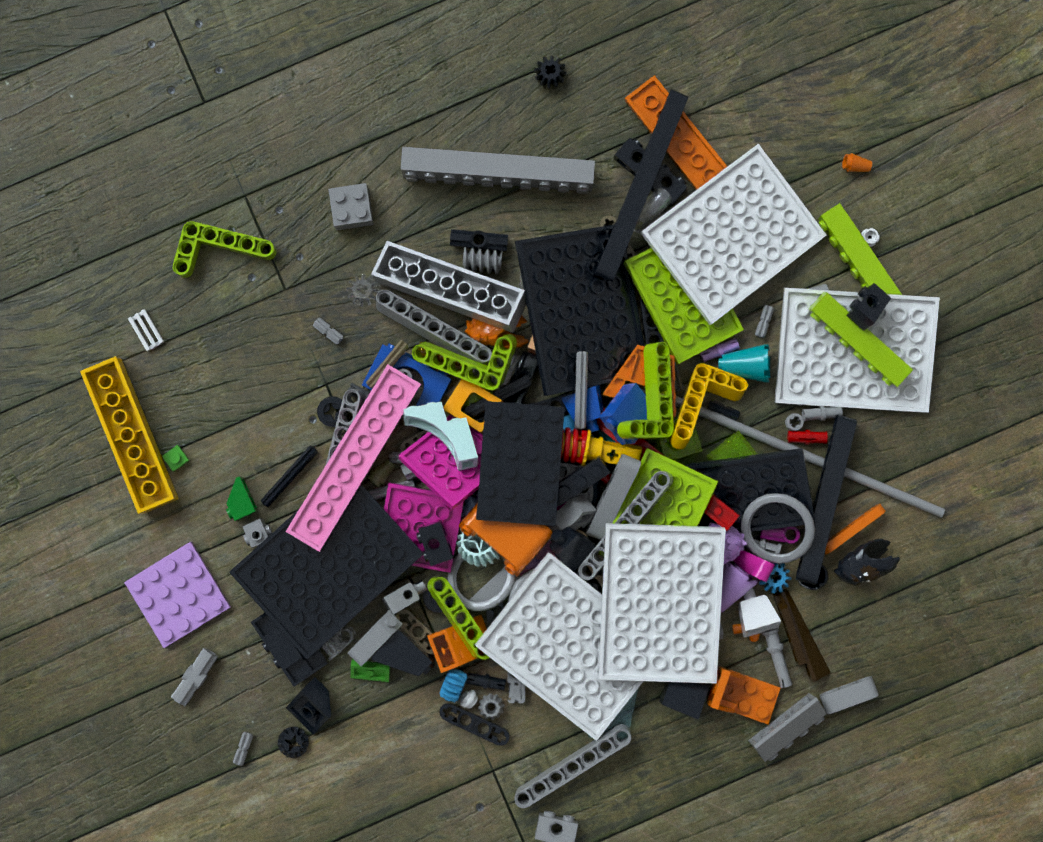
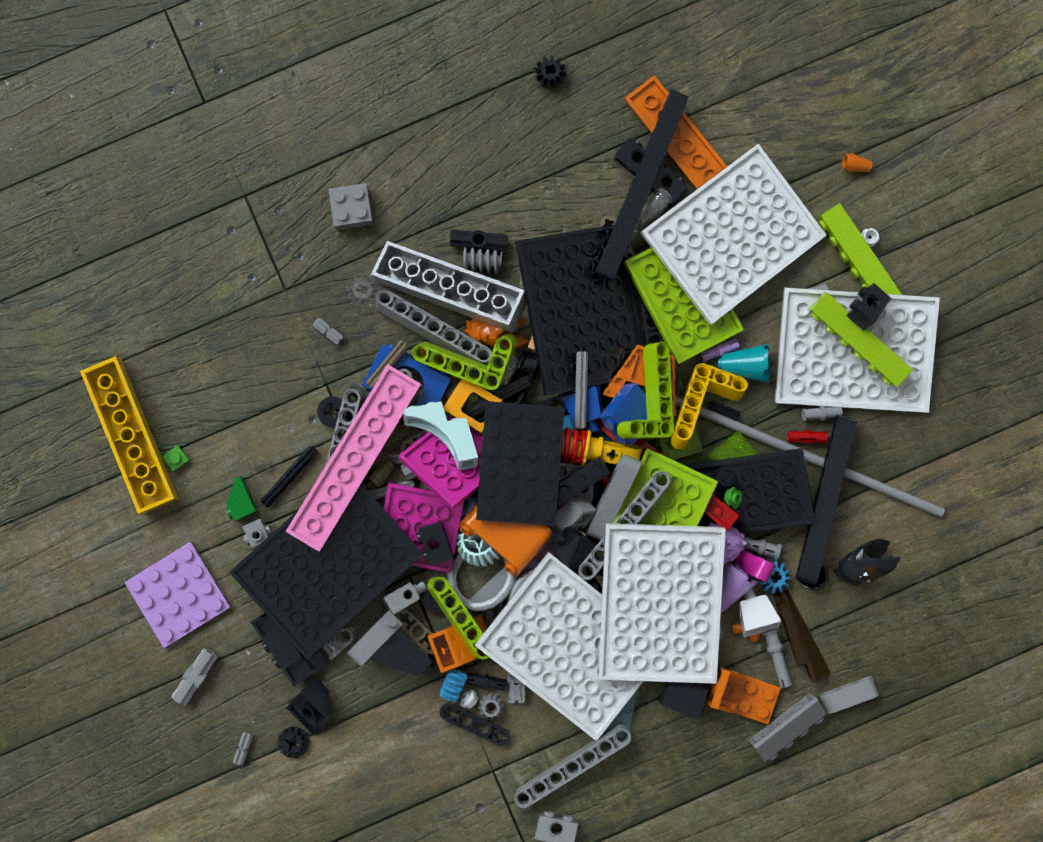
(138, 317): white tile -> none
(219, 242): lime beam -> none
(370, 671): bright green plate -> none
(497, 169): light grey brick -> none
(733, 497): none -> bright green plate
(763, 325): light grey piece -> none
(779, 534): magenta piece -> none
(790, 417): light grey bush -> none
(790, 501): light grey wedge -> none
(854, 527): orange beam -> none

